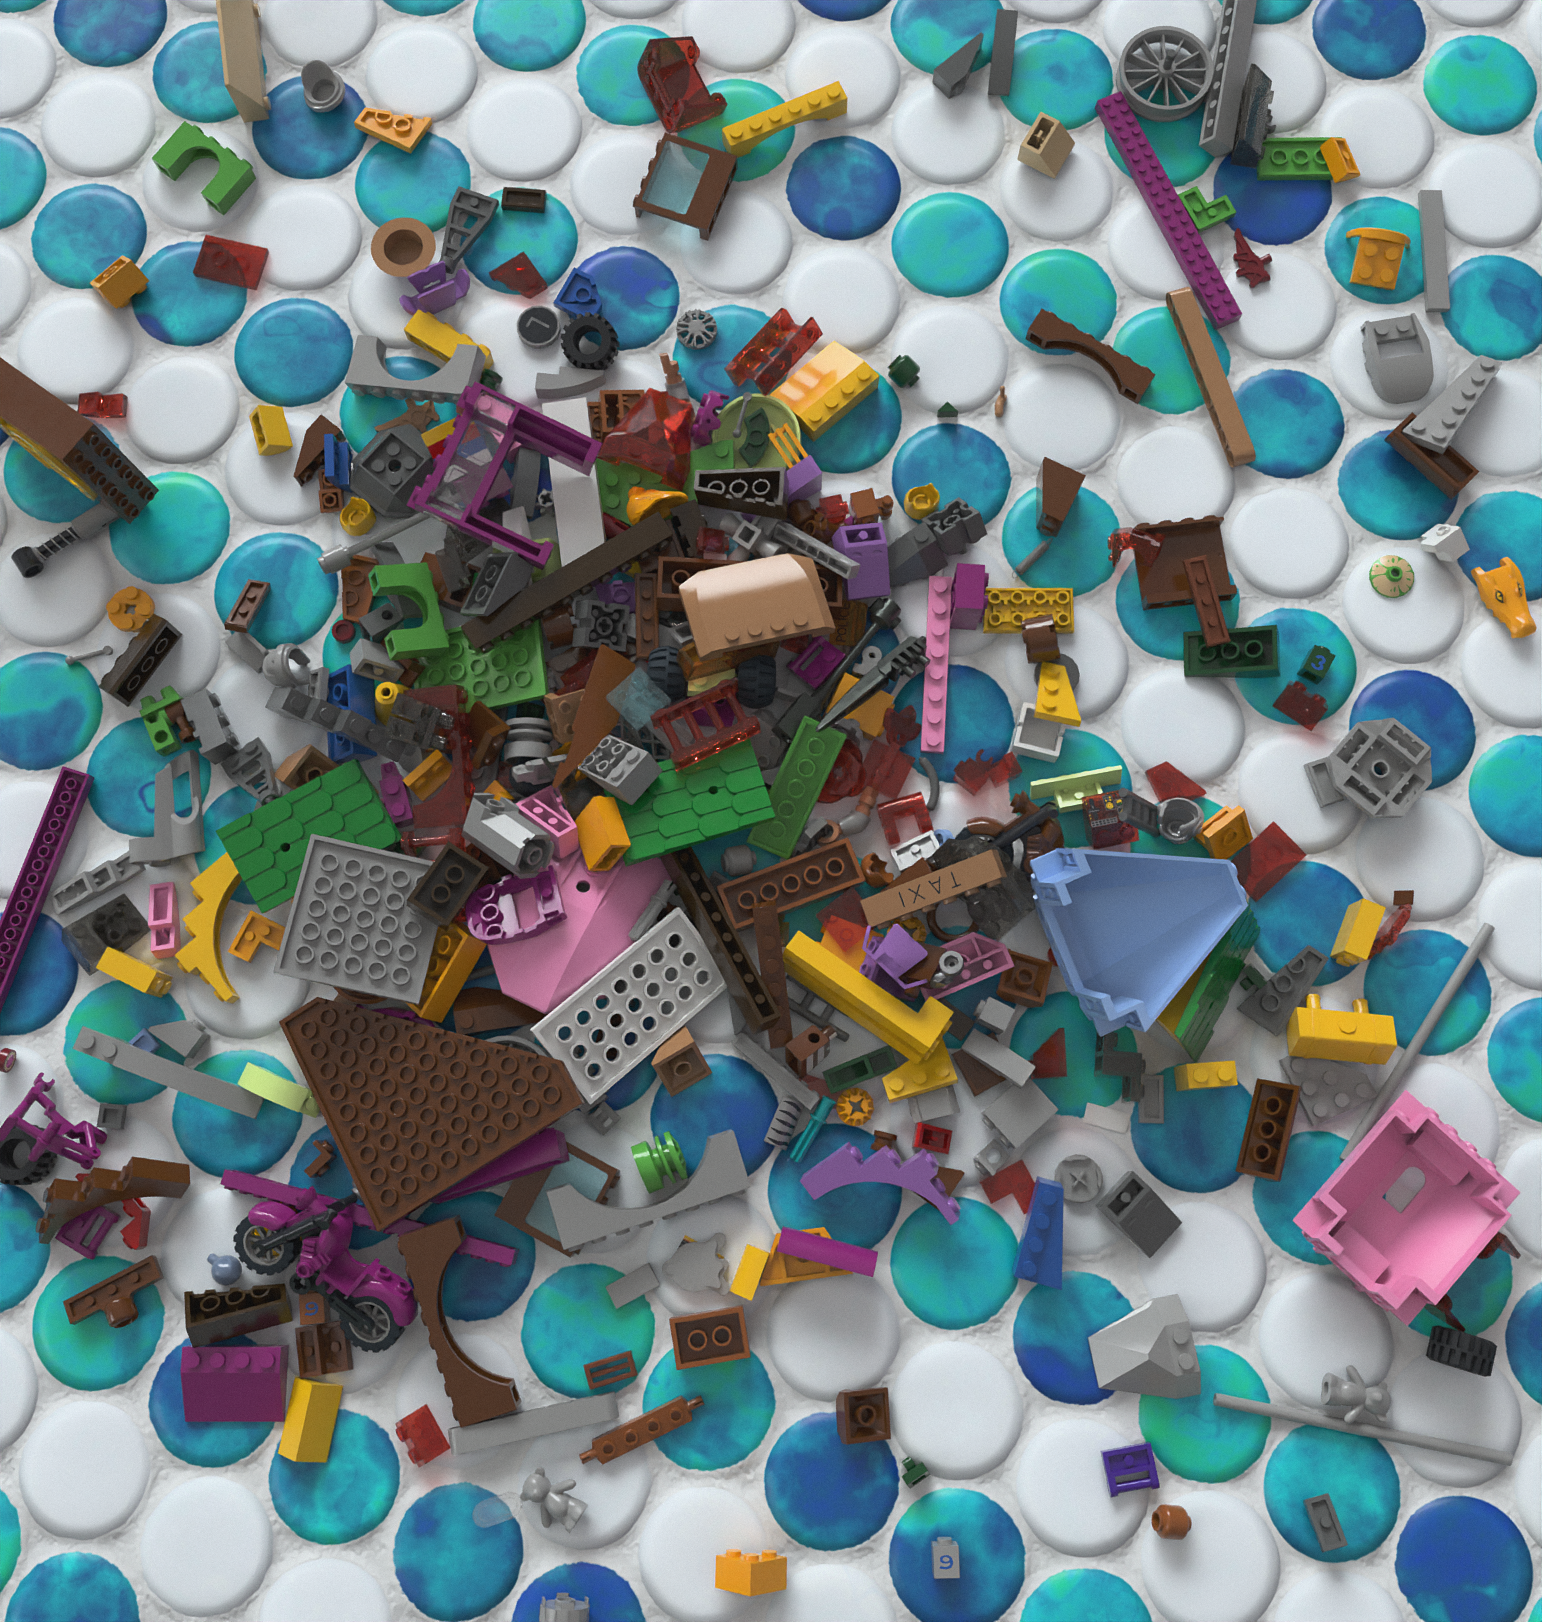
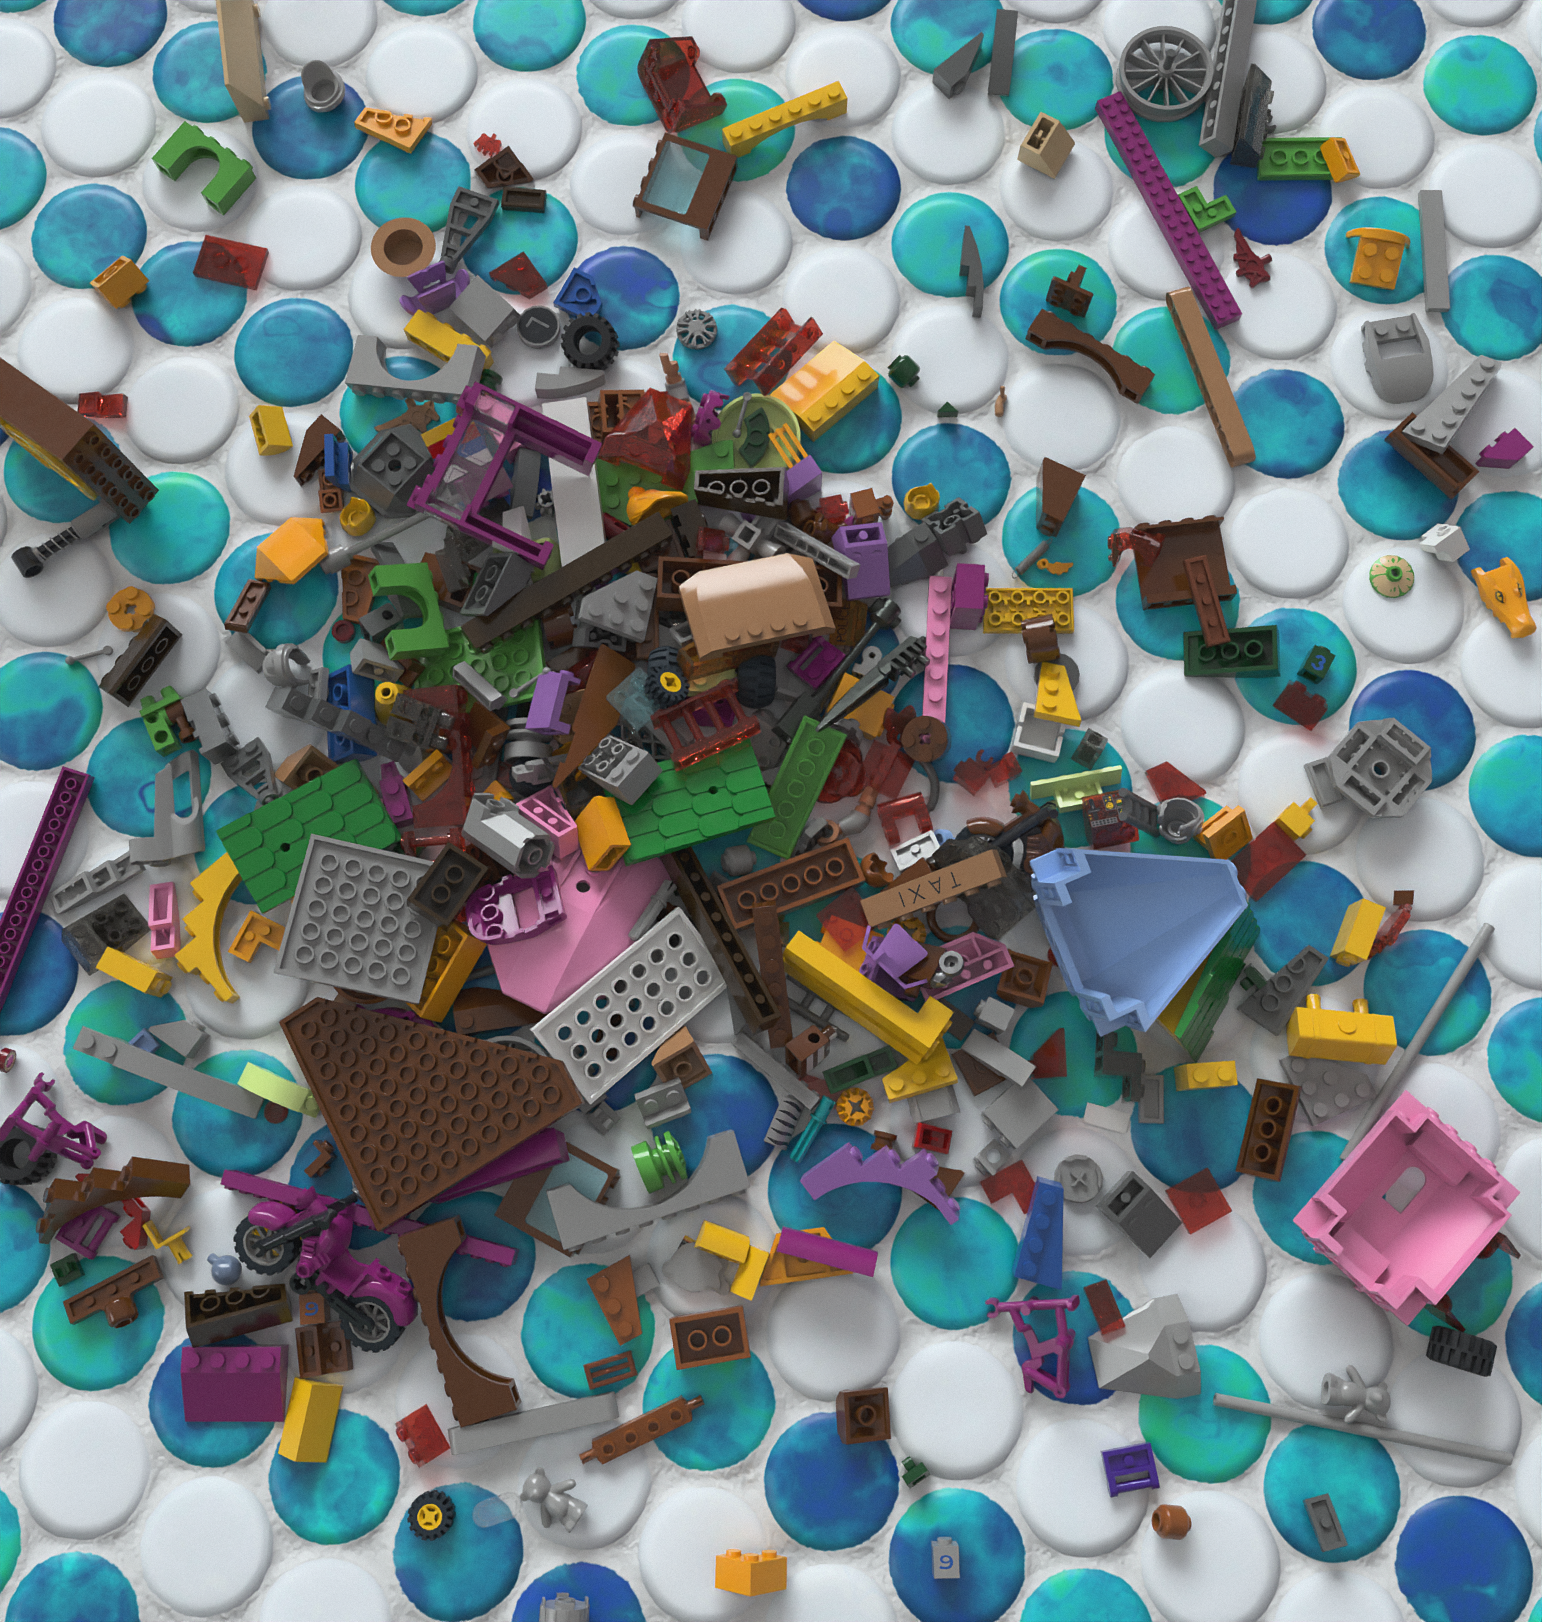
(67, 1269): none -> dark green tile
(111, 1116): dark grey plate -> none
(174, 1242): none -> yellow bracket
(275, 1113): none -> clear red plate
(291, 550): none -> light orange wedge
(424, 1521): none -> black wheel
(478, 686): none -> light grey piece
(484, 311): none -> light grey brick
(488, 144): none -> clear red piece
(503, 170): none -> reddish brown slope
(514, 693): none -> light grey hinge
(548, 703): none -> medium lavender panel
(617, 1298): none -> dark orange wing
(621, 606): none -> light grey plate
(662, 694): none -> black wheel
(663, 1103): none -> light grey bracket
(722, 1242): none -> yellow brick
(913, 739): none -> reddish brown brick
(971, 267): none -> dark grey slope
(1057, 567): none -> light orange piece
(1059, 1345): none -> magenta piece
(1069, 294): none -> reddish brown bracket
(1089, 748): none -> clear smoke brick
(1104, 1307): none -> clear red plate
(1198, 1200): none -> clear red plate
(1295, 819): none -> yellow brick
(1506, 452): none -> magenta slope

